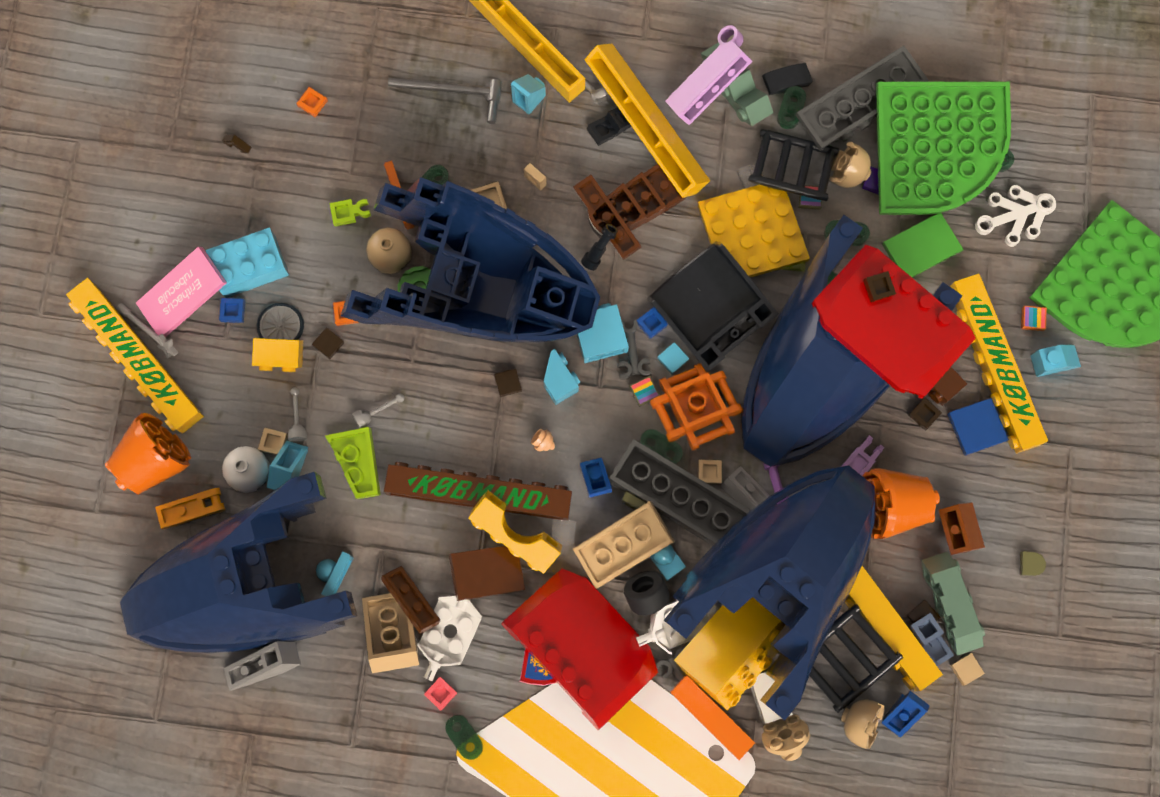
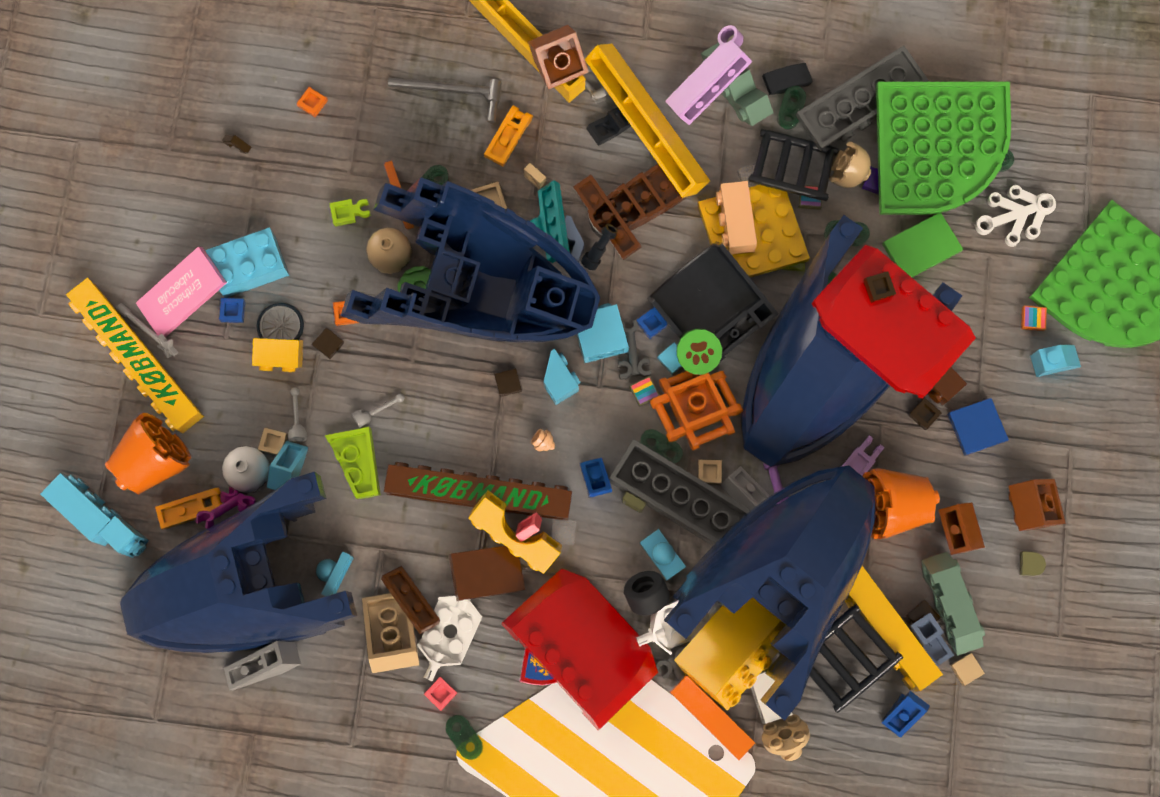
(79, 506): none -> medium azure brick
(124, 537): none -> medium azure slope
(230, 501): none -> magenta bar
(507, 136): none -> light orange plate
(527, 92): medium azure slope -> none
(528, 527): none -> coral tile
(552, 215): none -> teal plate
(558, 56): none -> dark orange slope
(574, 239): none -> sand blue slope
(623, 545): tan tile -> none
(699, 351): none -> bright green tile
(736, 217): none -> light nougat brick
(862, 722): tan cylinder -> none
(999, 366): yellow brick -> none
(1036, 504): none -> dark orange slope

